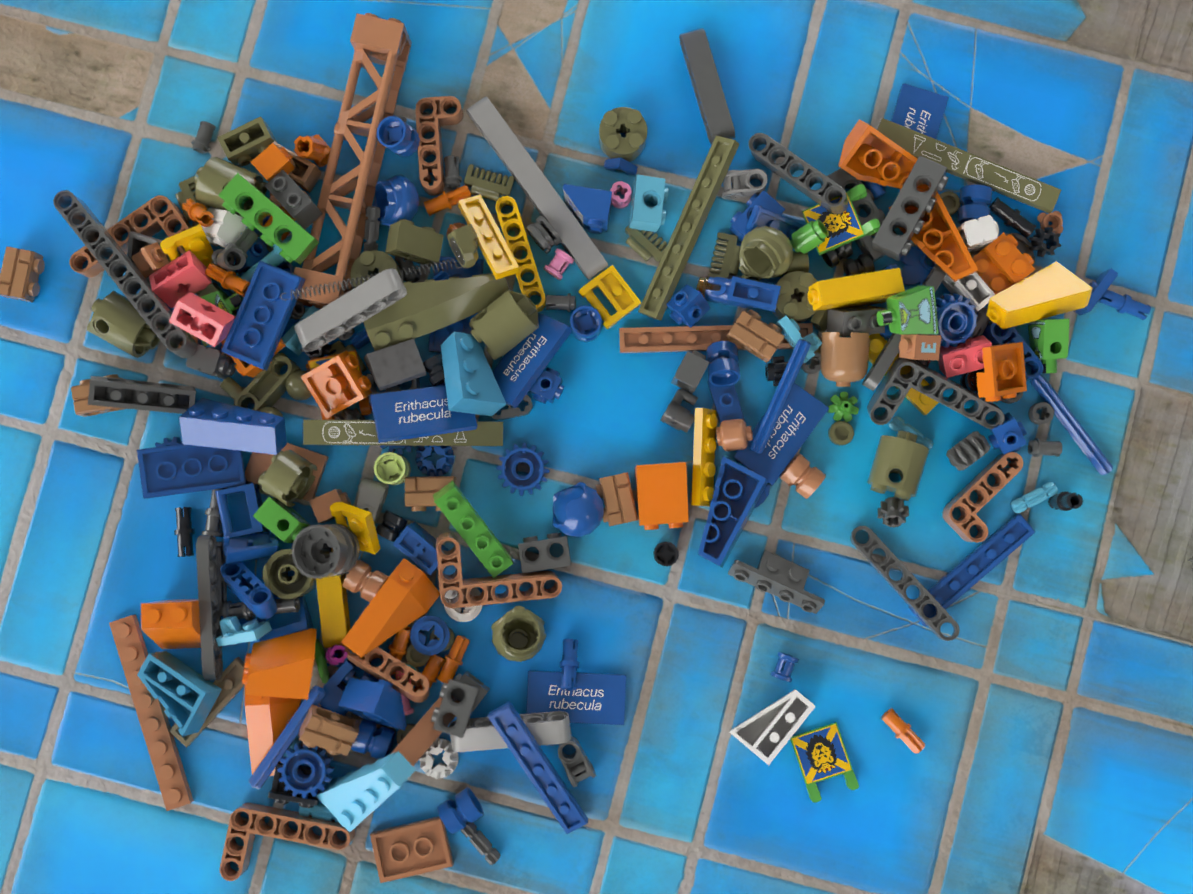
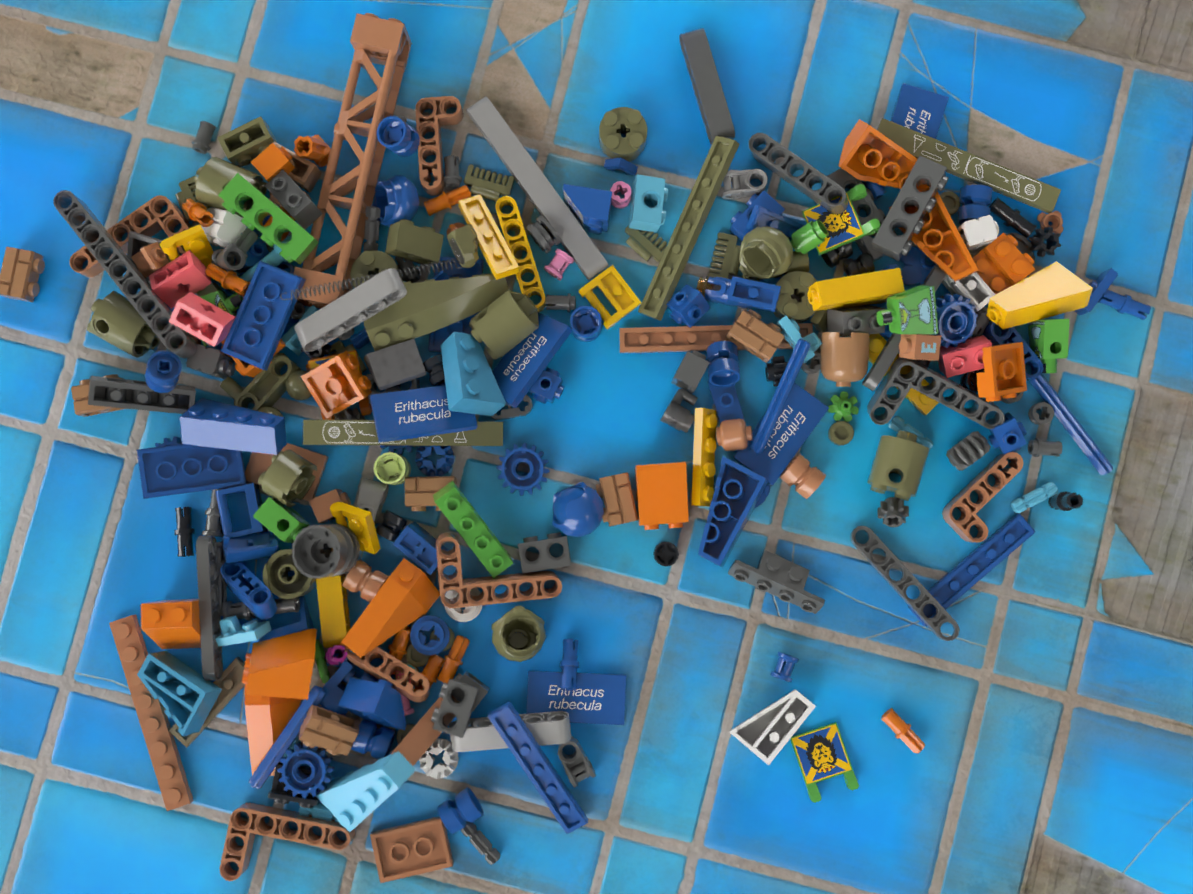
(163, 371): none -> blue wheel

